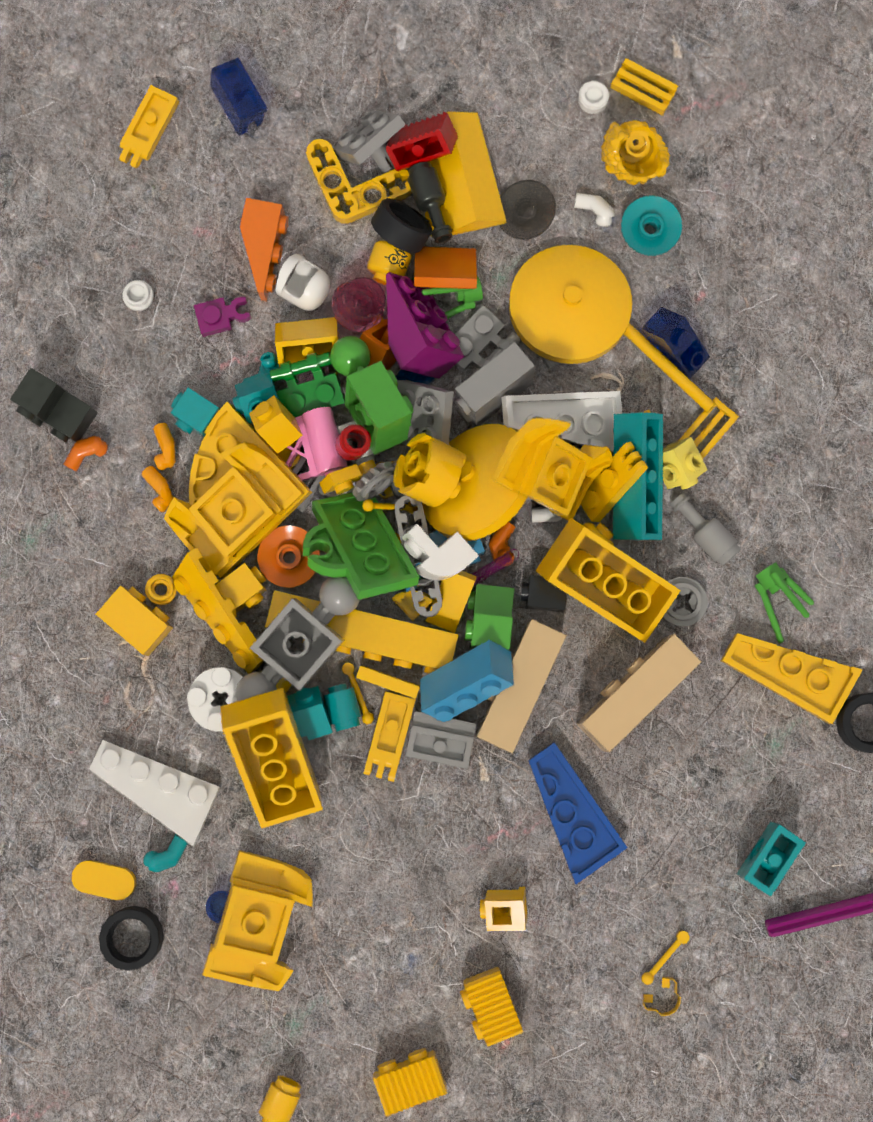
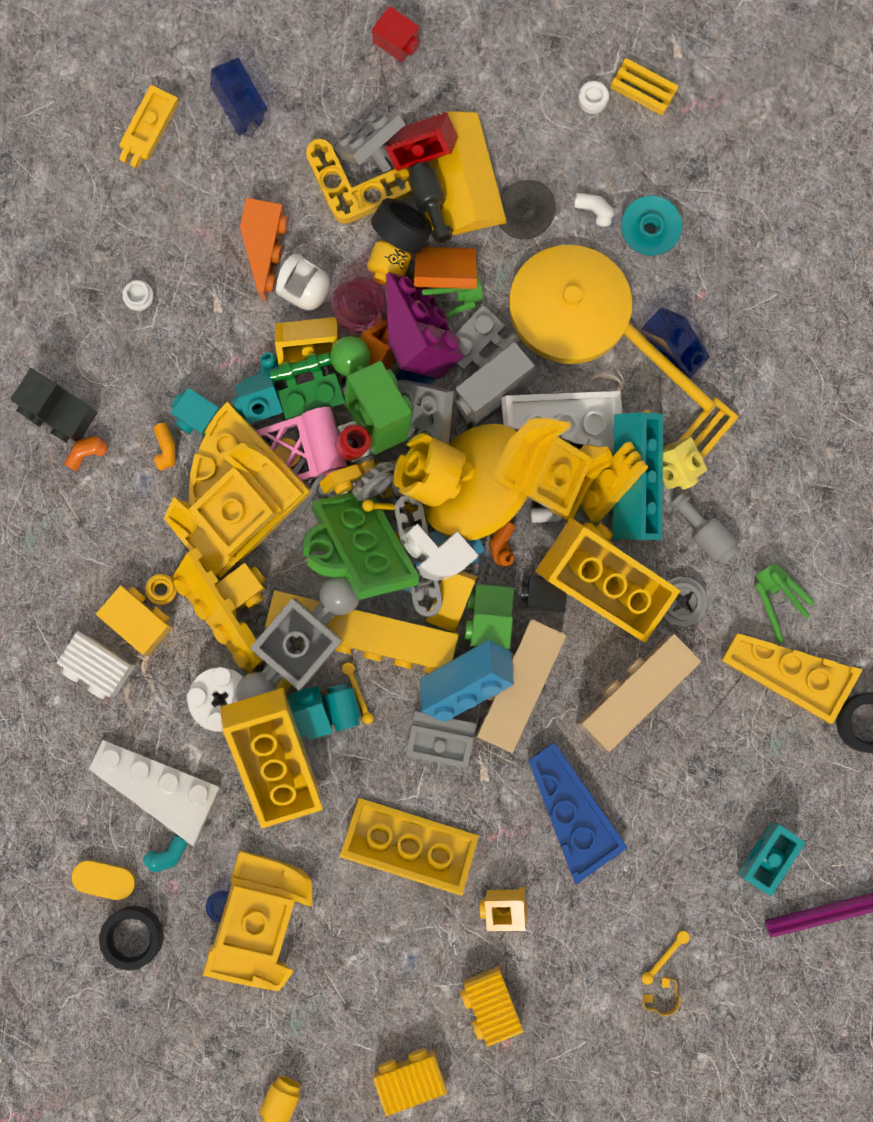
(95, 665): none -> white brick
(160, 485): light orange arm -> none
(215, 315): magenta plate -> none
(272, 553): orange dish -> none
(275, 424): yellow brick -> none
(387, 681): yellow tile -> none
(389, 734): yellow hinge -> none
(396, 34): none -> red brick
(405, 603): yellow tile -> none
(409, 846): none -> yellow slope
(489, 571): magenta piece -> none
(636, 160): yellow hair -> none

